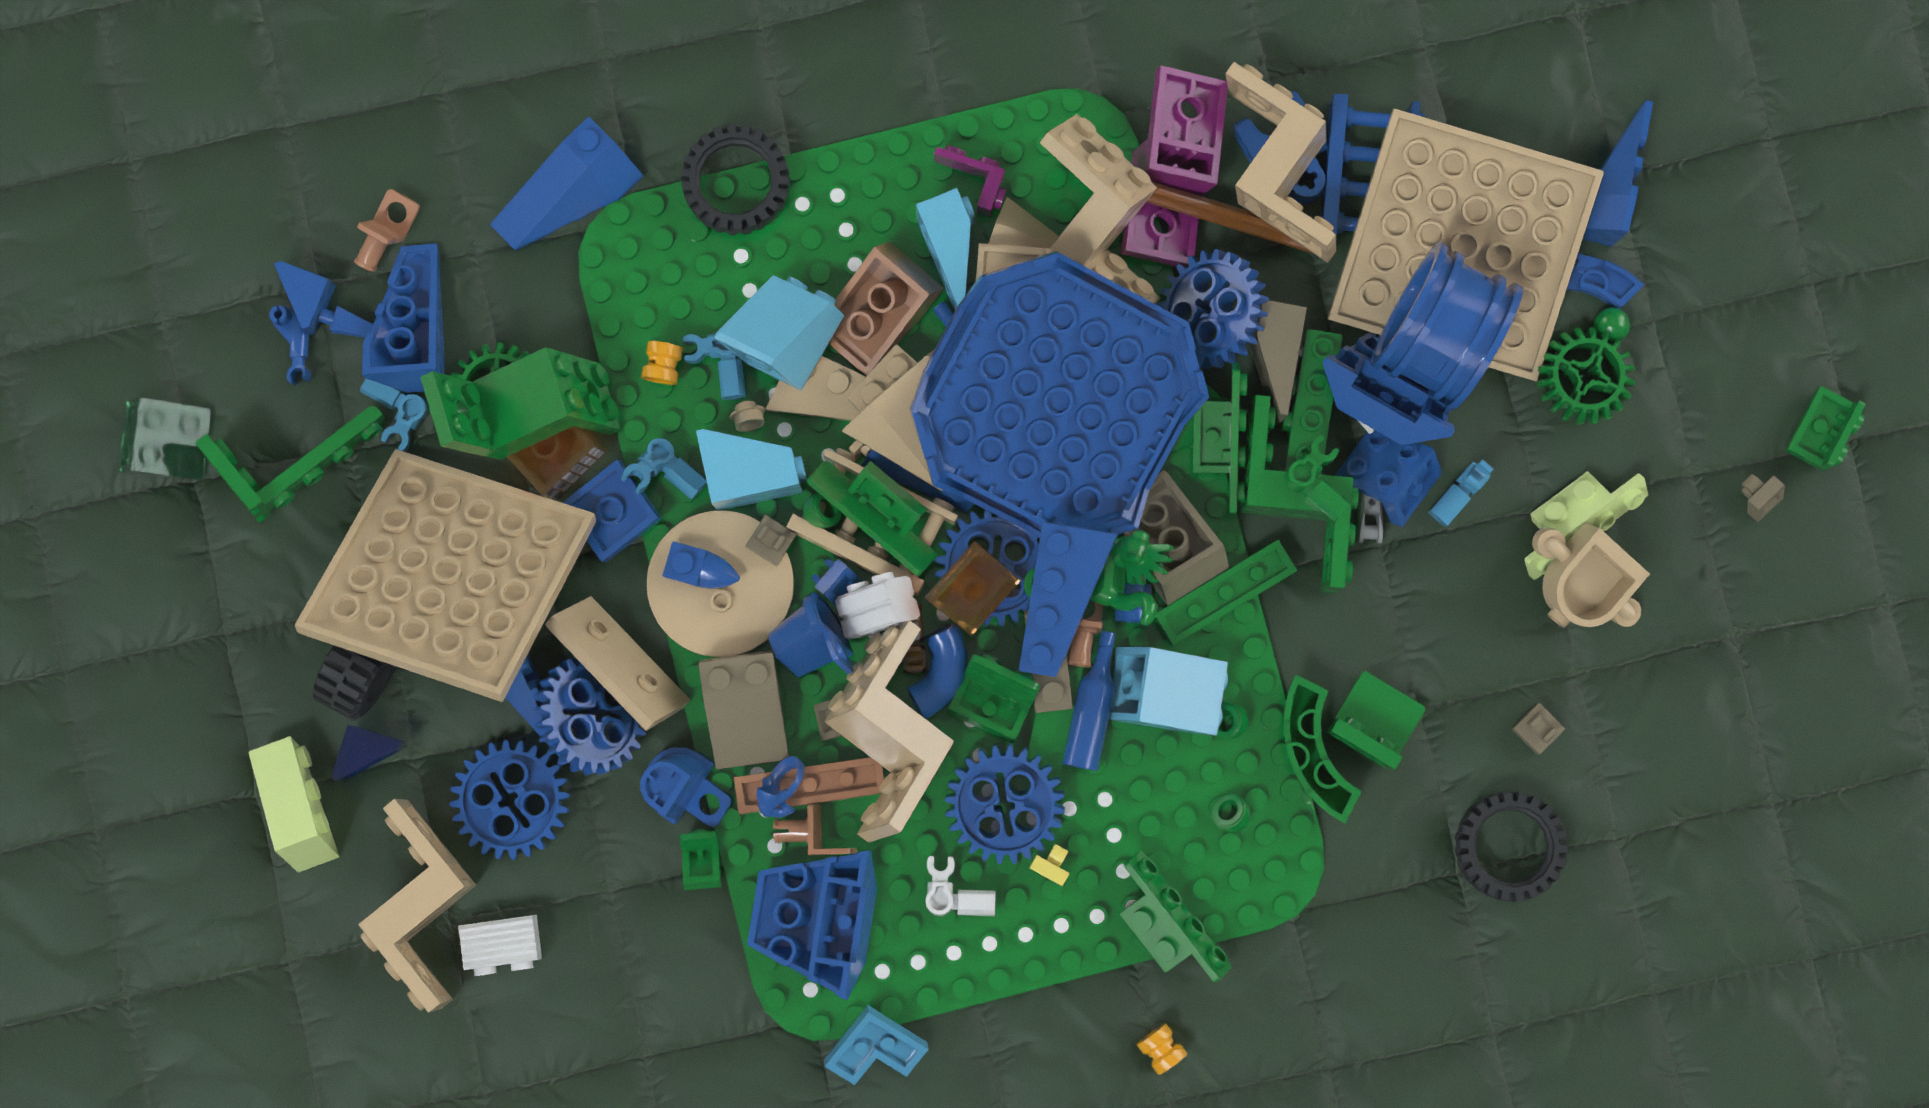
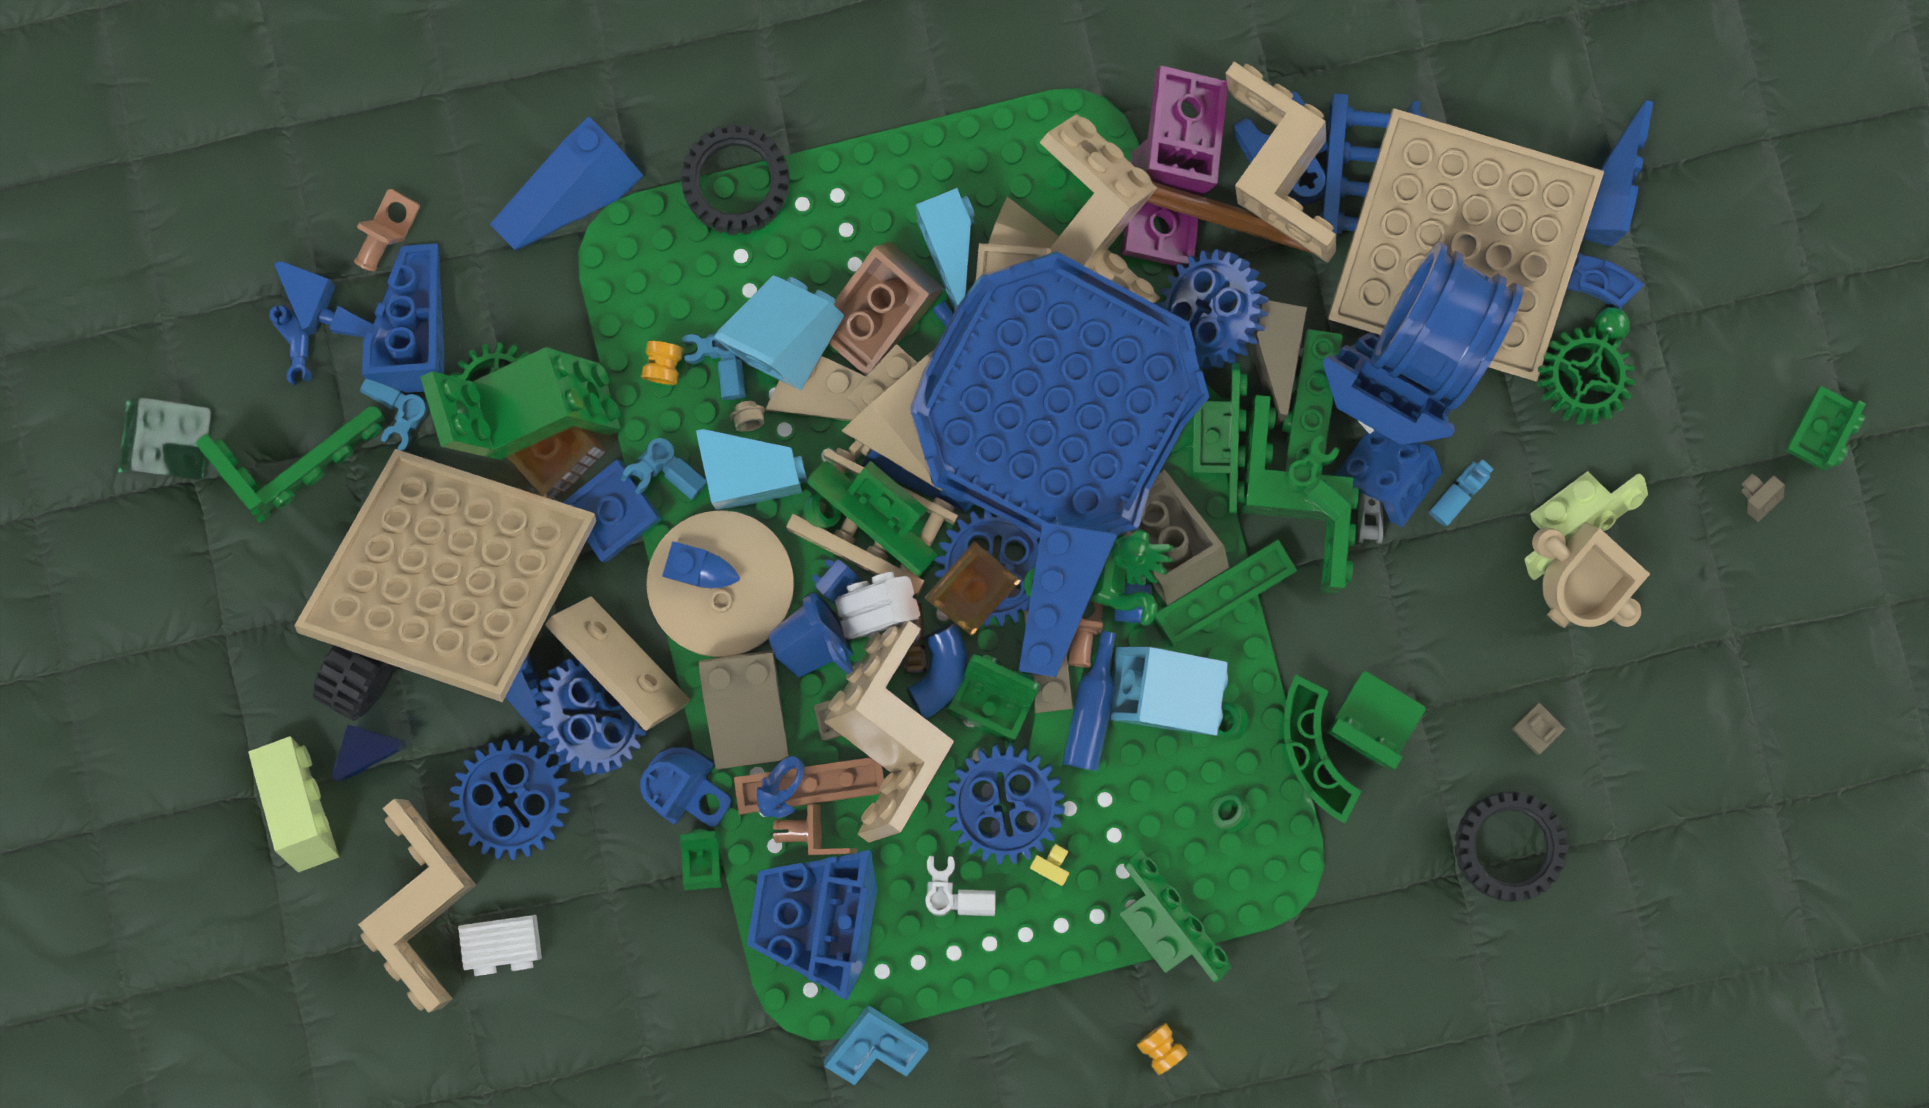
(770, 540): dark tan tile -> none
(992, 193): magenta bracket -> none

